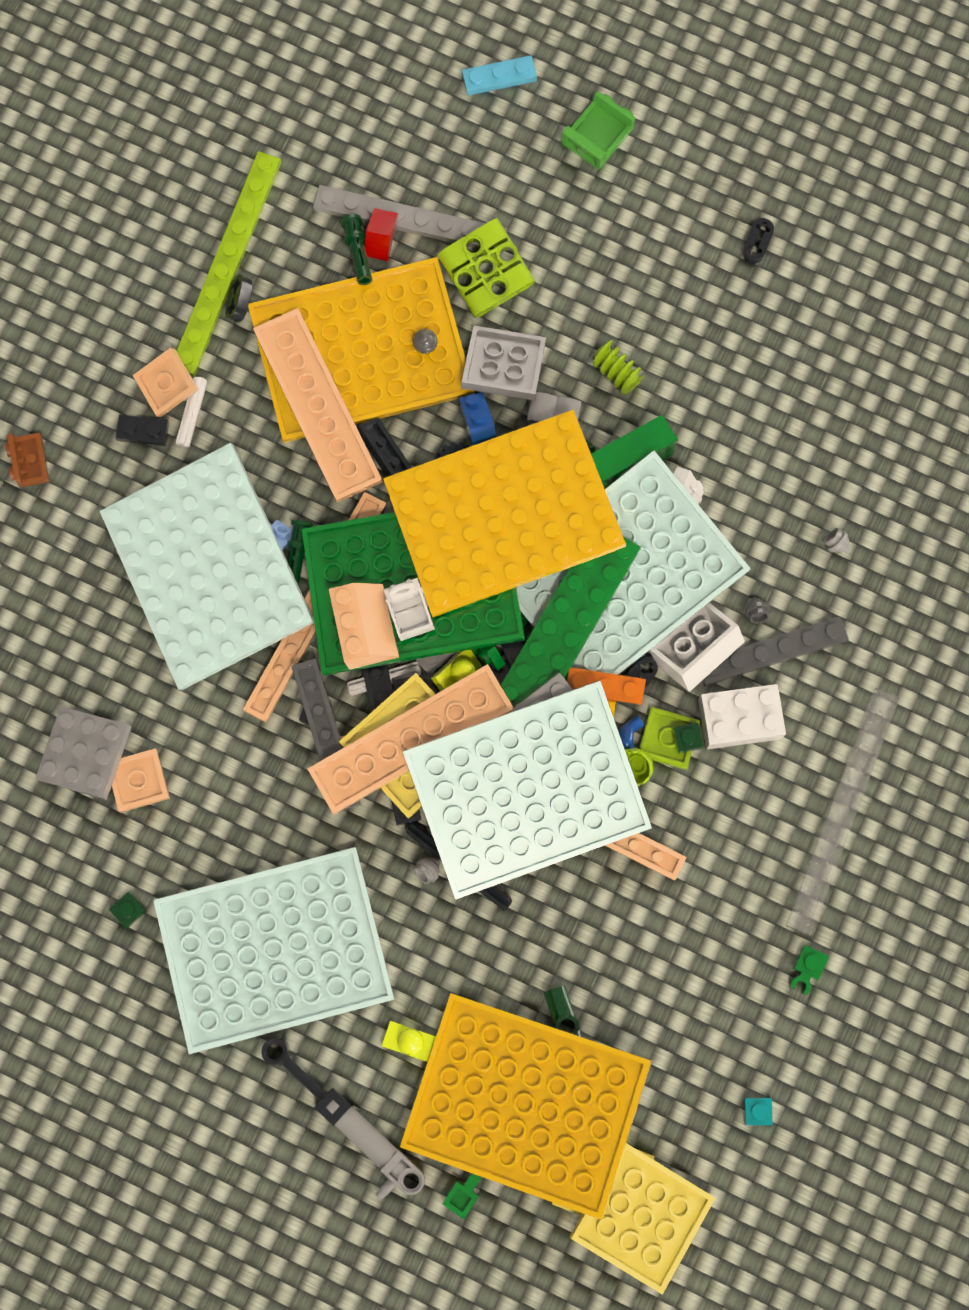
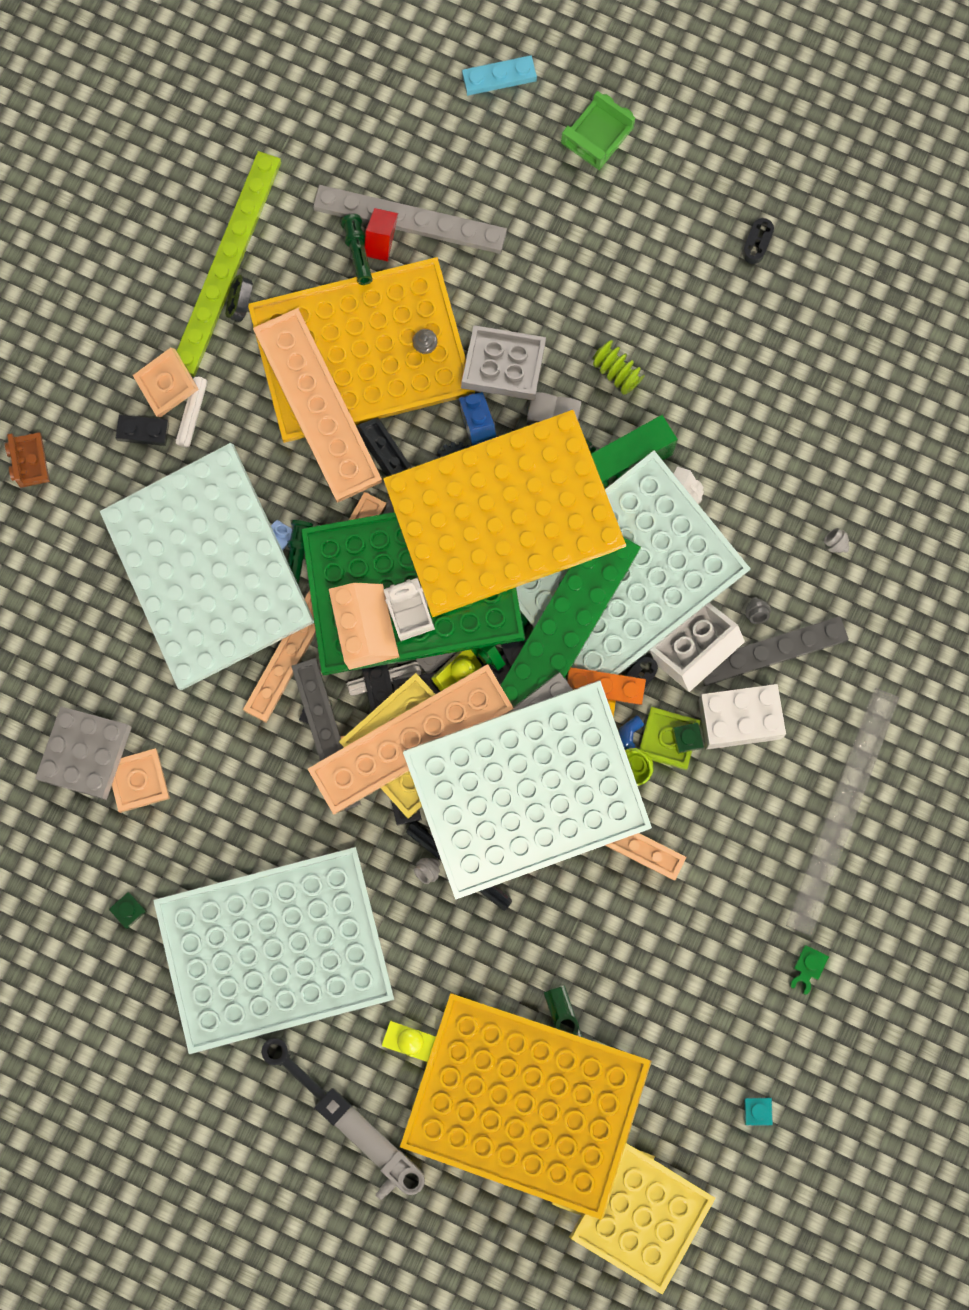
(462, 263): lime connector -> none
(462, 1197): green plate -> none

